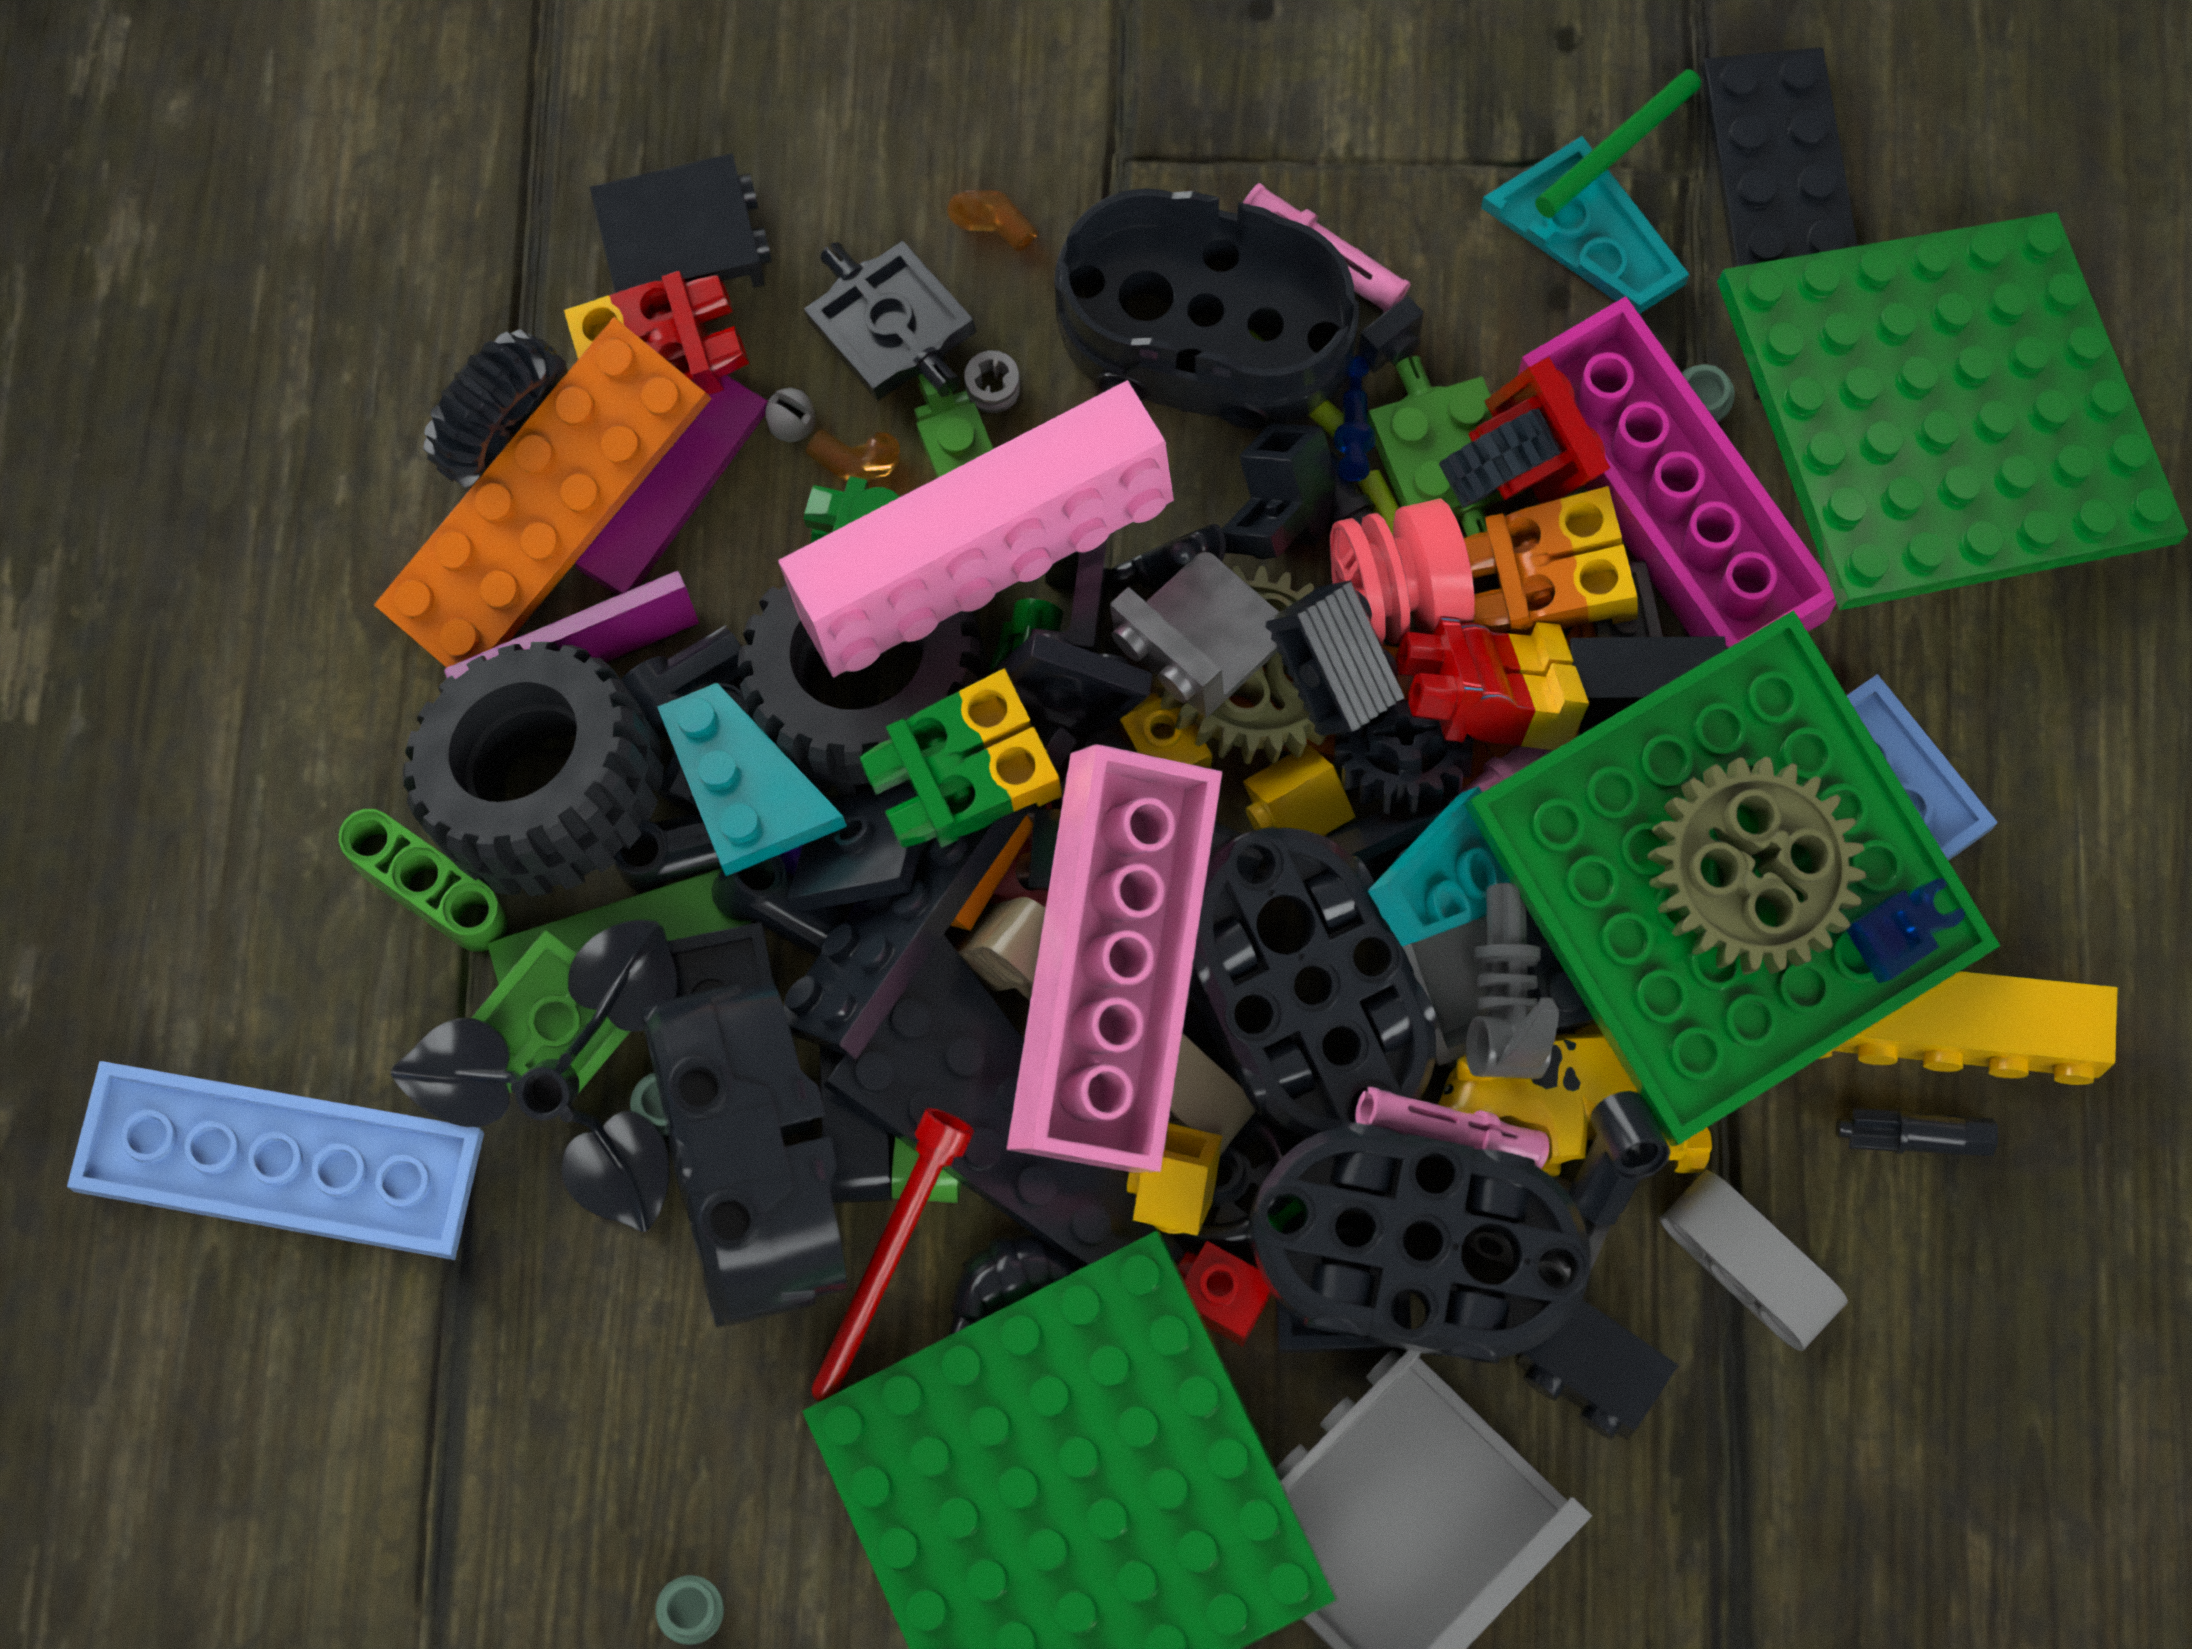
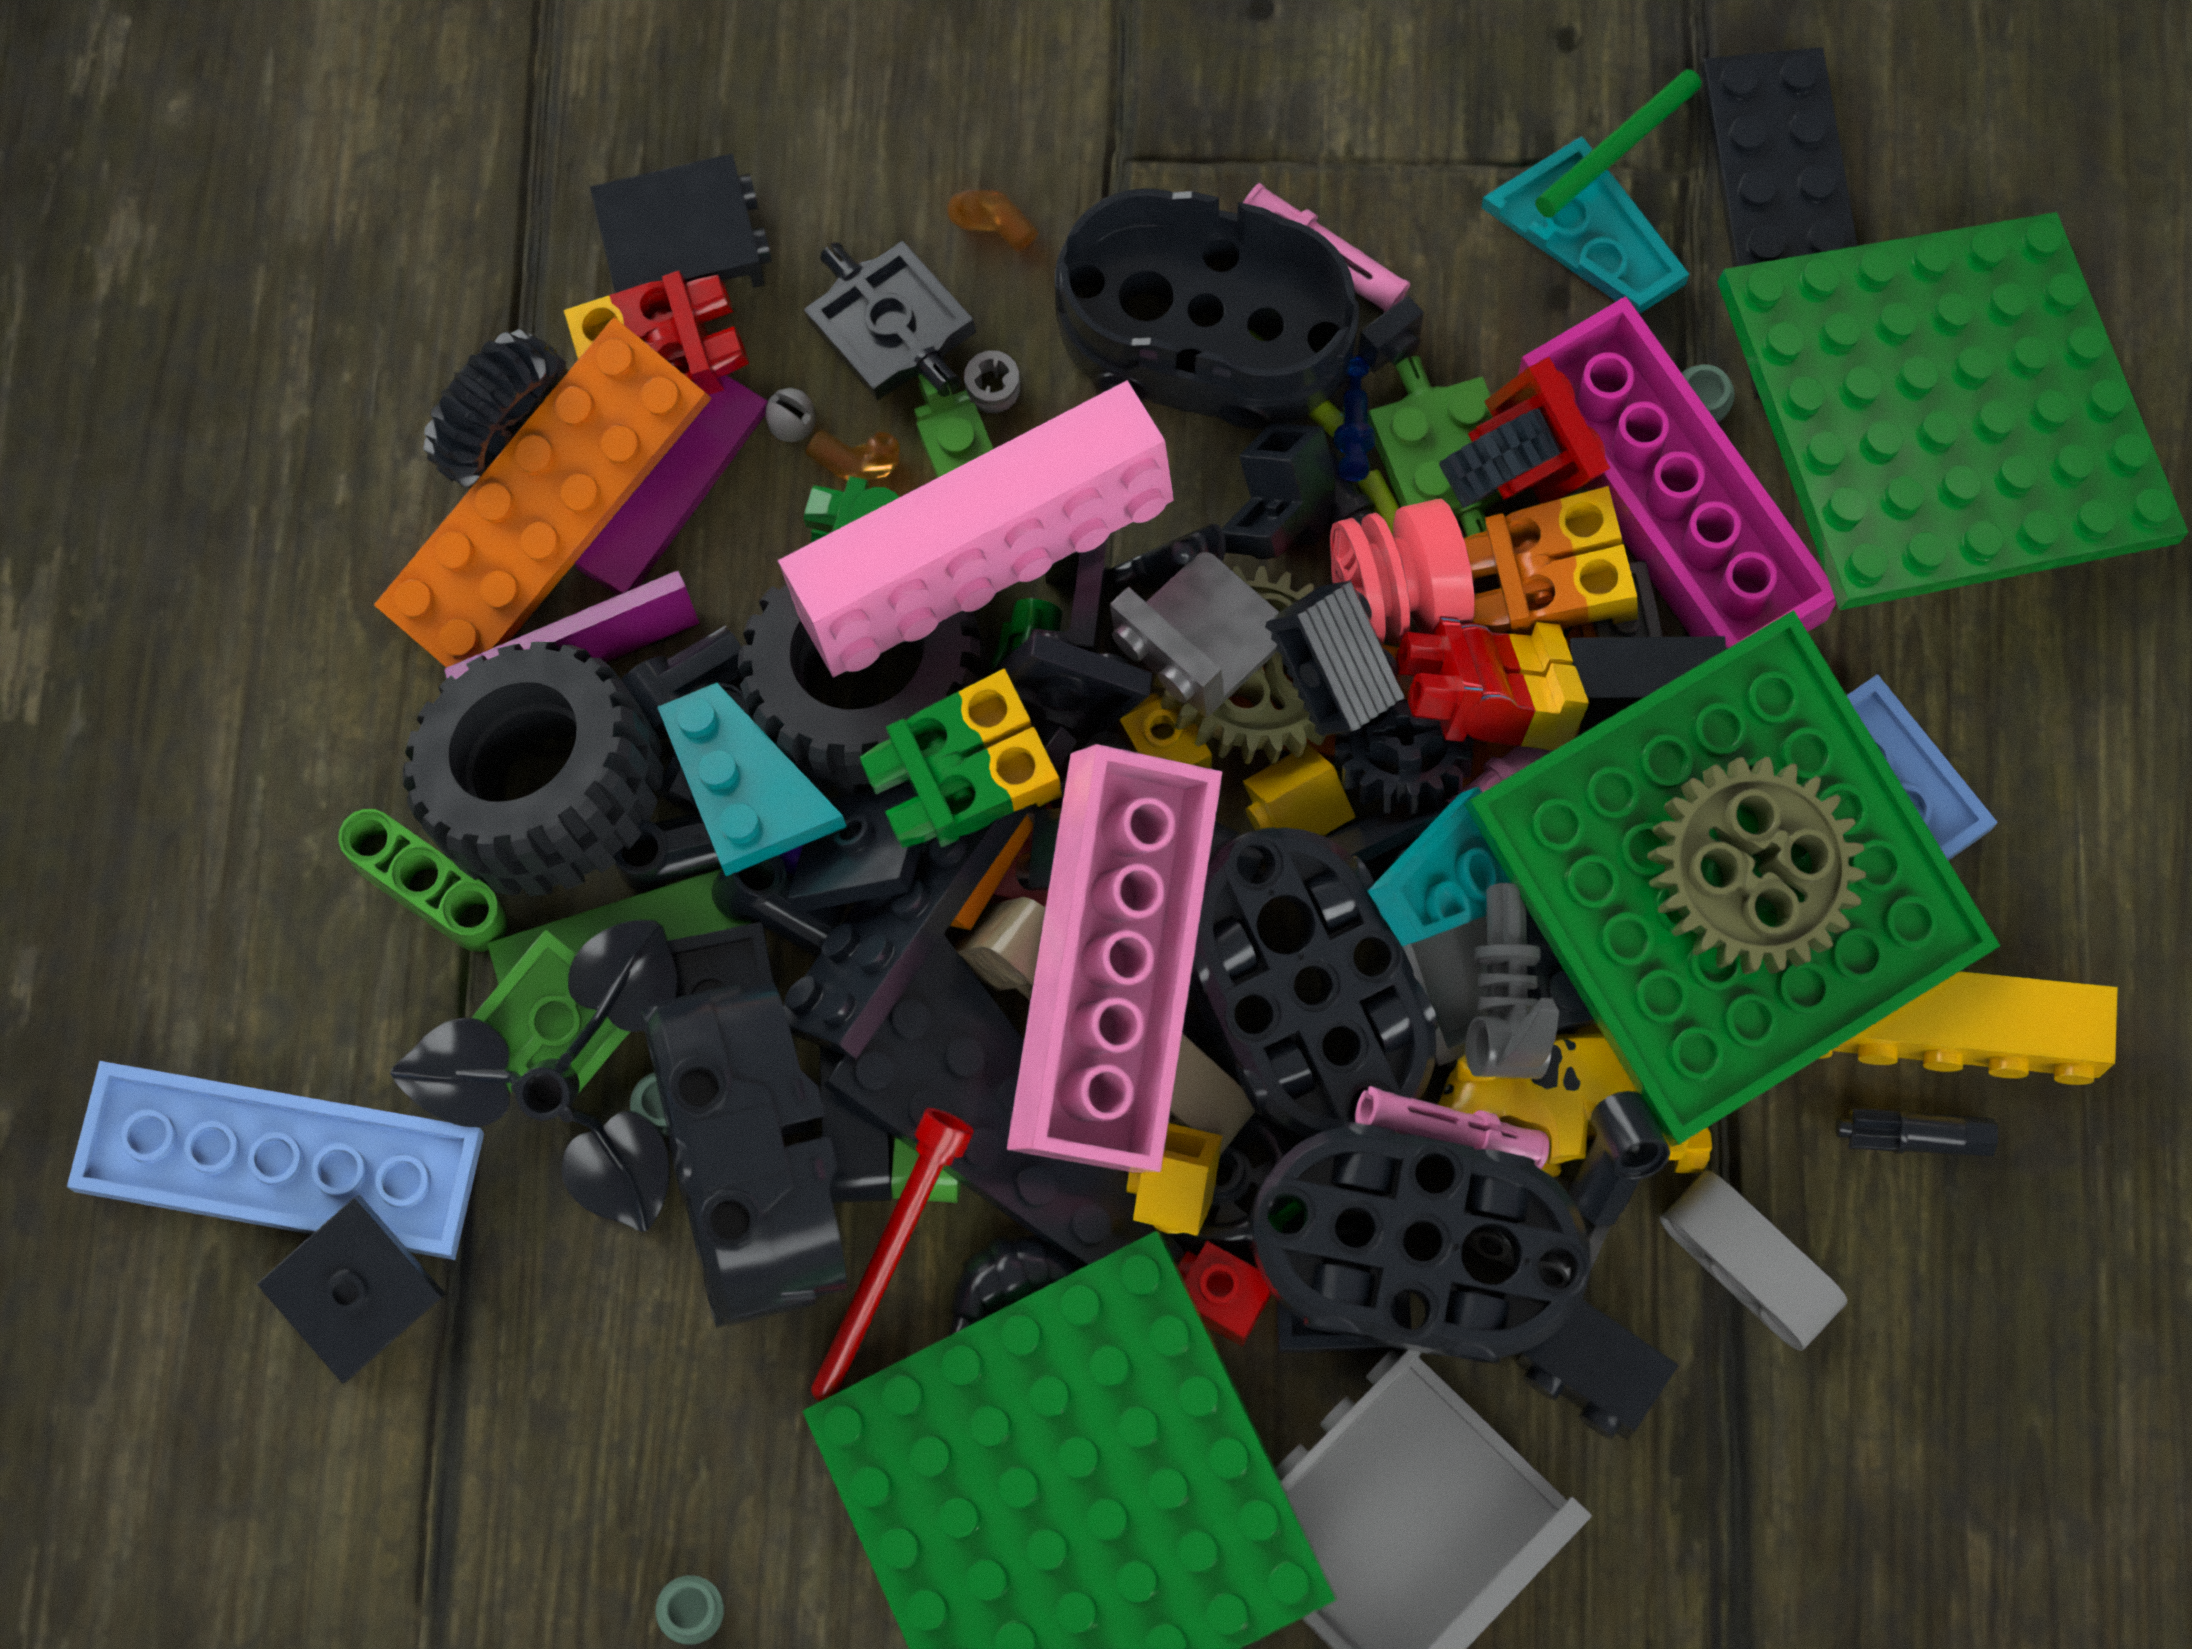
(351, 1289): none -> black plate
(1900, 930): clear blue plate -> none

